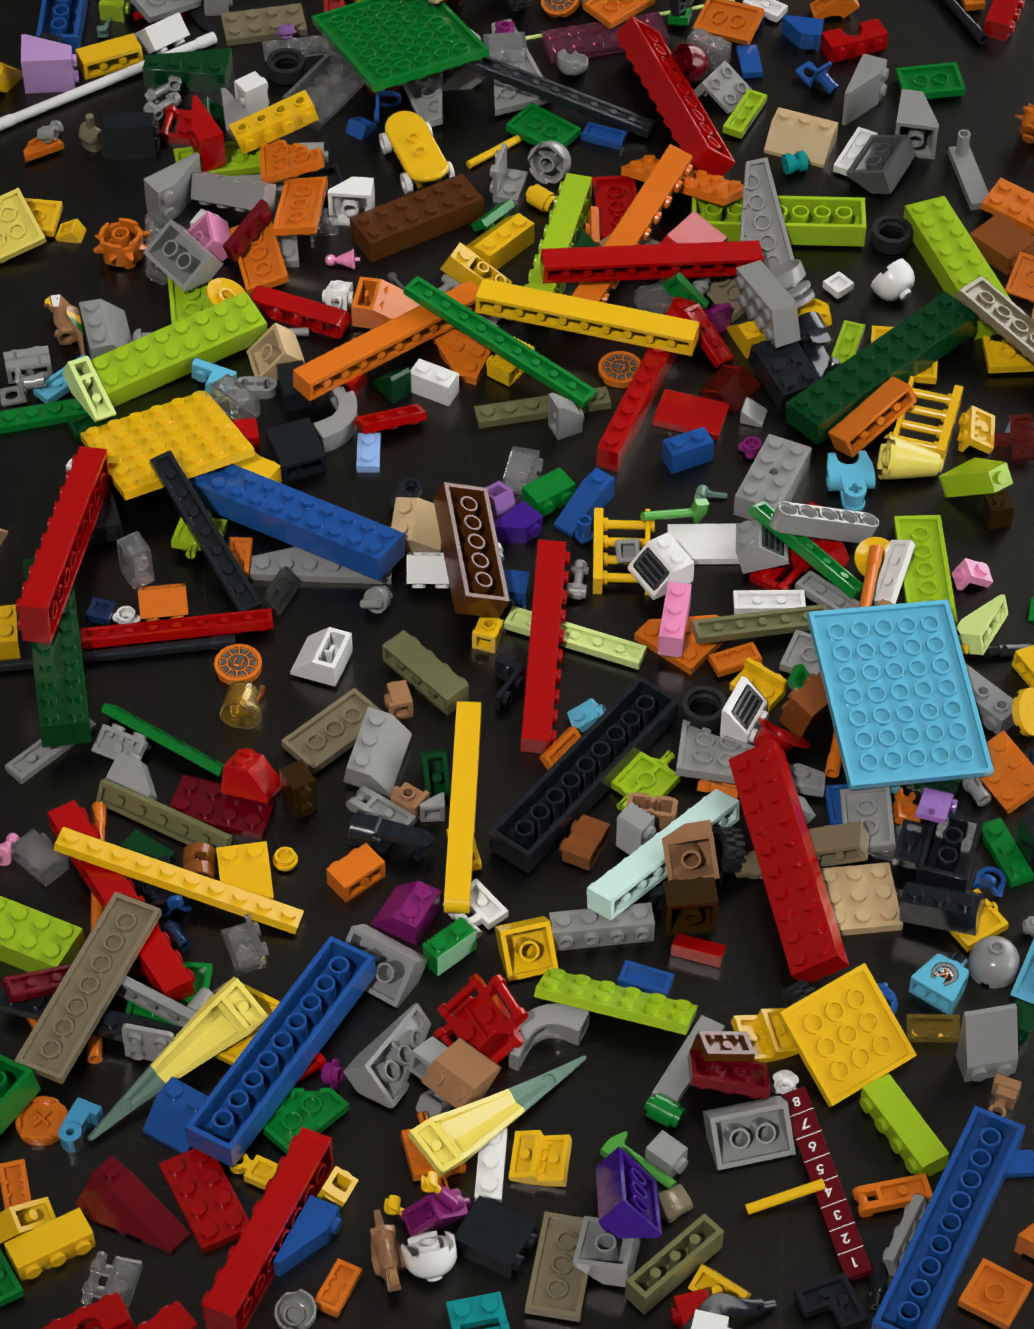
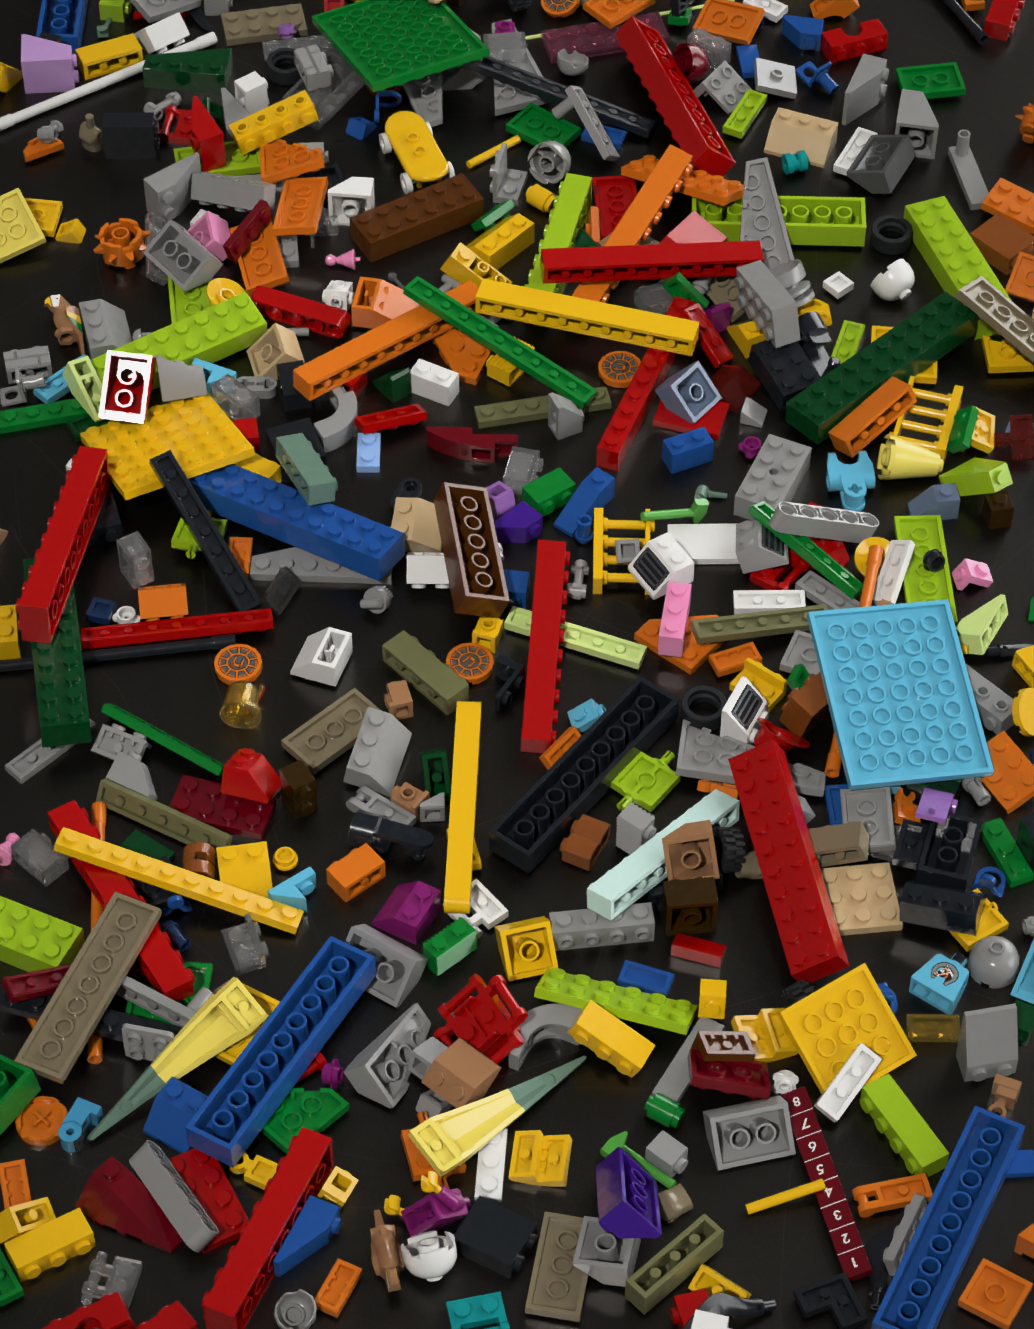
(127, 386): none -> slope
(173, 85): light grey bar -> none
(173, 1196): none -> light grey beam
(179, 379): none -> light grey slope
(294, 889): none -> medium azure slope
(306, 469): none -> sand green brick
(313, 67): none -> light grey brick
(465, 445): none -> dark red slope
(471, 662): none -> tile
(579, 101): none -> light grey piece
(611, 1039): none -> yellow brick
(662, 807): medium nougat brick -> none
(689, 393): none -> sand blue slope
(712, 998): none -> yellow brick
(775, 78): none -> plate
(847, 1082): none -> white plate
(933, 560): none -> black plate
(937, 500): none -> sand blue slope
(962, 429): none -> green plate

